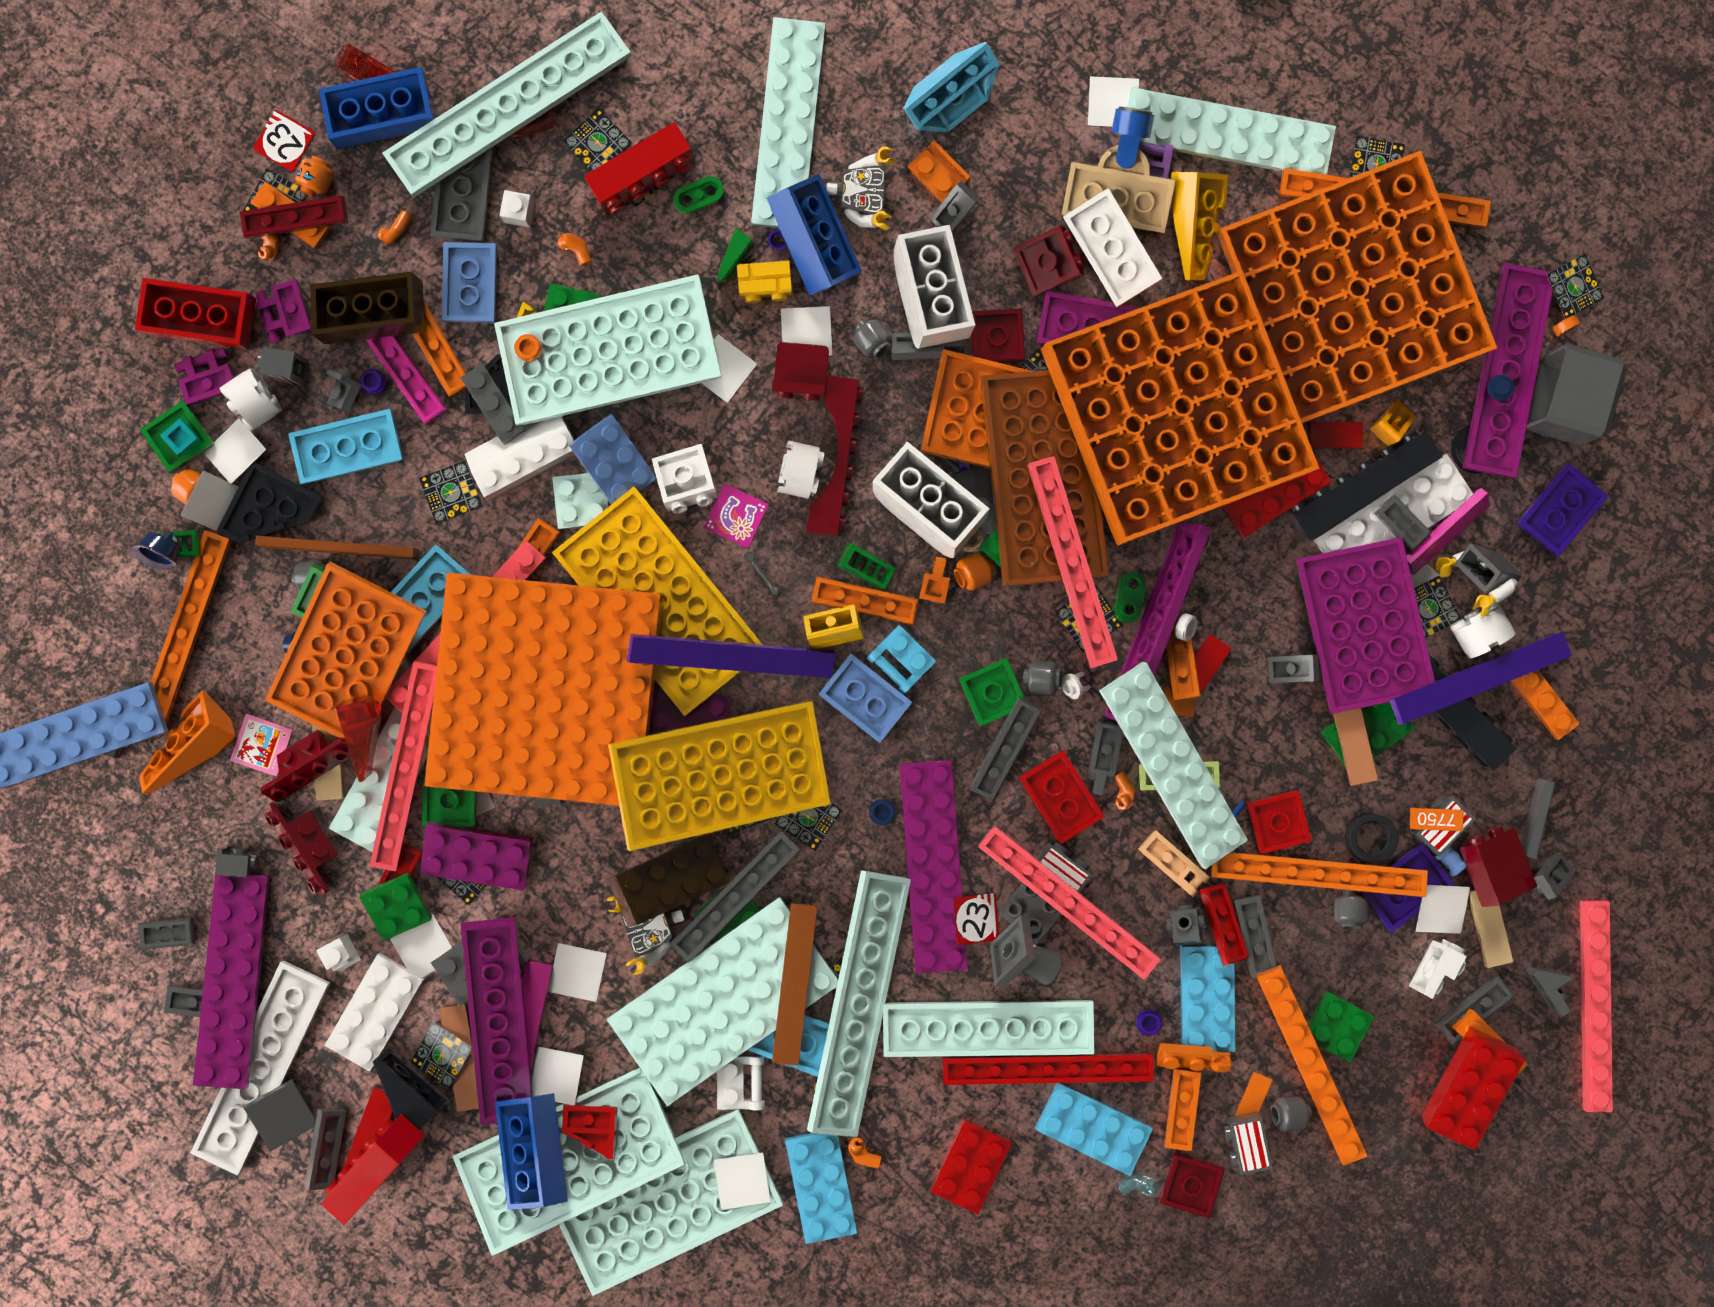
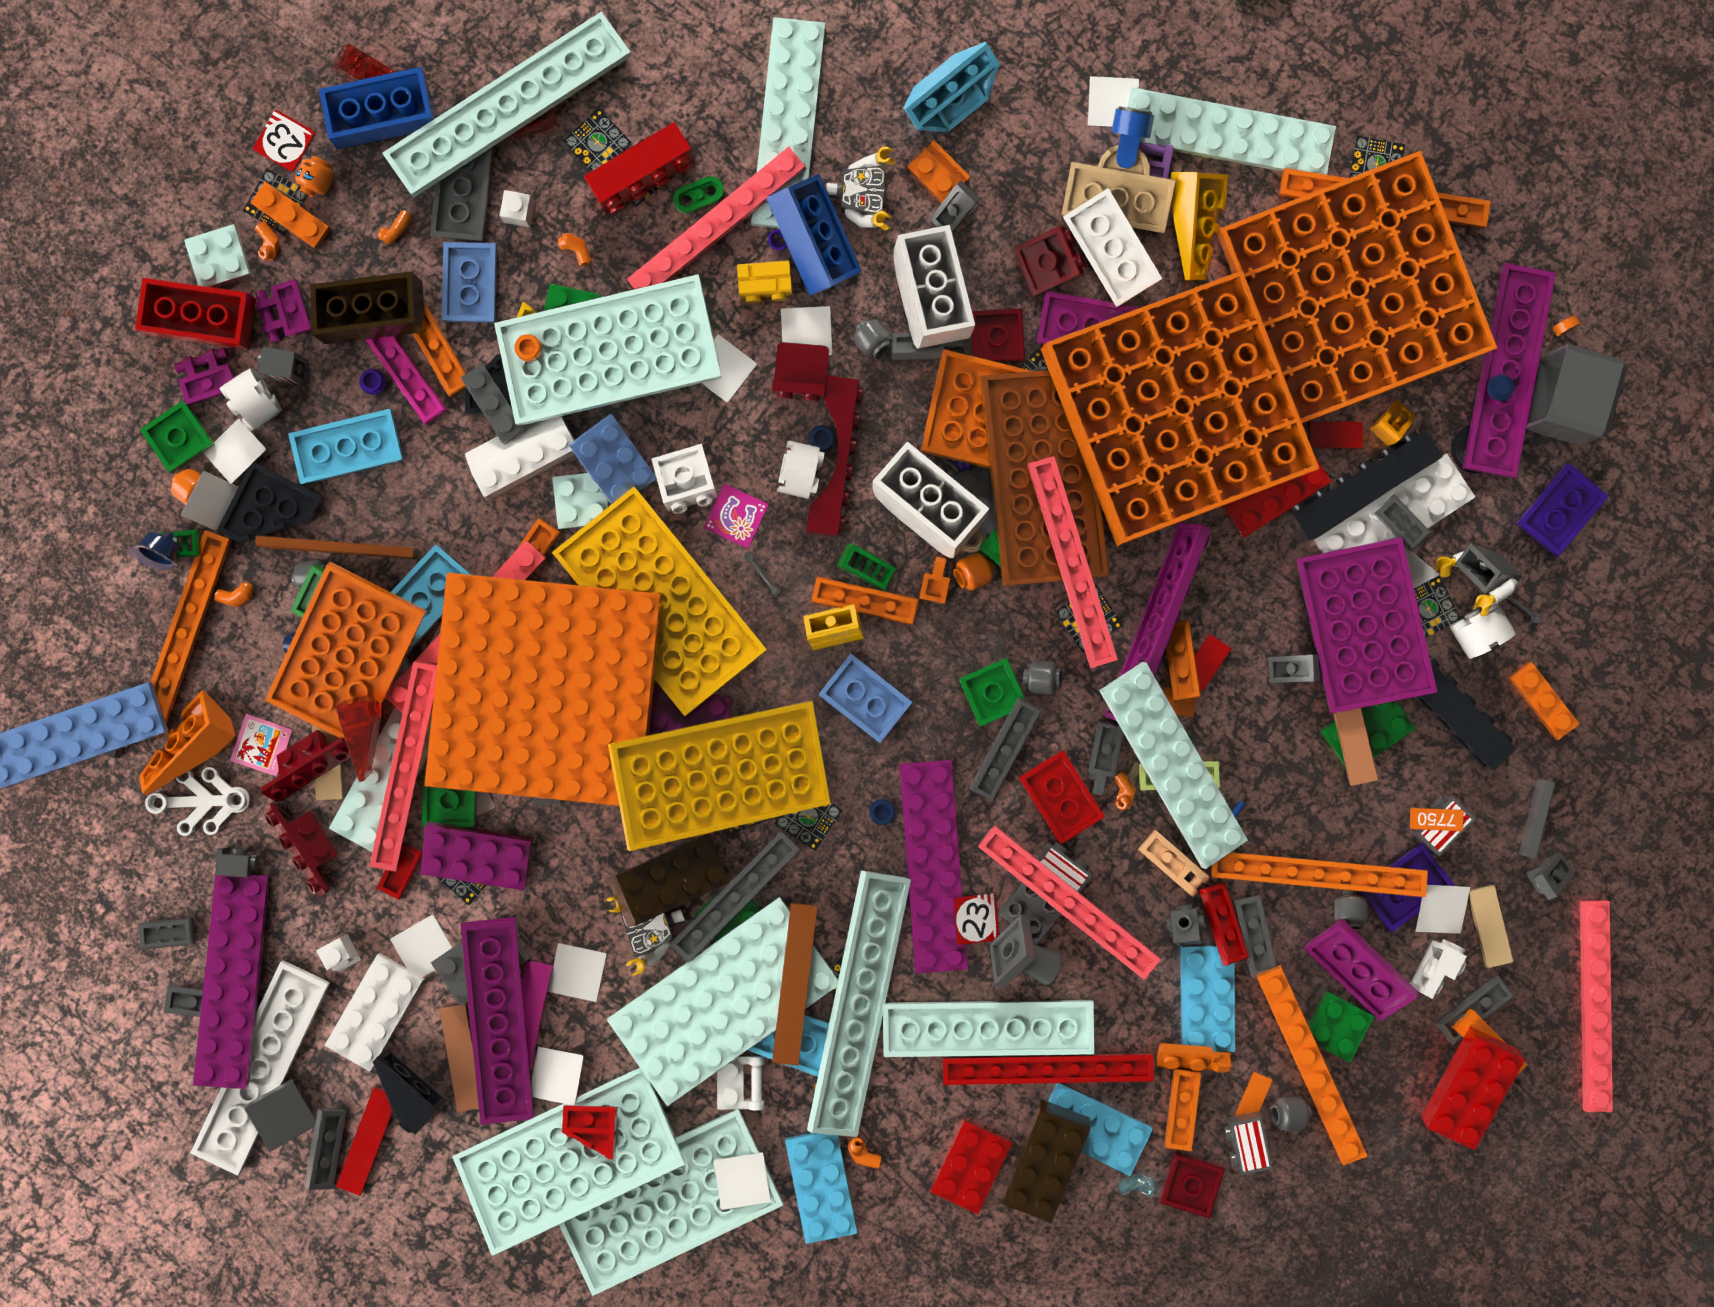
(180, 437): teal plate -> none
(203, 801): none -> white plant
(218, 257): none -> light aqua plate
(237, 597): none -> orange arm
(293, 217): dark red tile -> none
(344, 391): dark grey bracket -> none
(371, 1168): red brick -> none
(395, 906): green plate -> none
(441, 1055): sticker -> none
(450, 492): sticker -> none
(531, 1152): blue slope -> none
(719, 221): none -> coral plate
(730, 656): dark purple tile -> none
(737, 250): green slope -> none
(822, 437): none -> dark blue tile
(907, 652): medium azure plate -> none
(1045, 1160): none -> dark brown brick
(1072, 686): white plate -> none
(1129, 596): green plate -> none
(1148, 1022): dark purple plate -> none
(1186, 627): white tile -> none
(1278, 821): red plate -> none
(1361, 970): none -> magenta plate
(1391, 833): black tyre -> none
(1448, 530): dark pink tile -> none
(1451, 860): medium blue bush -> none
(1480, 678): dark purple tile -> none
(1497, 866): dark red brick -> none
(1534, 617): none -> dark grey hinge
(1547, 984): dark grey slope -> none
(1575, 286): sticker -> none

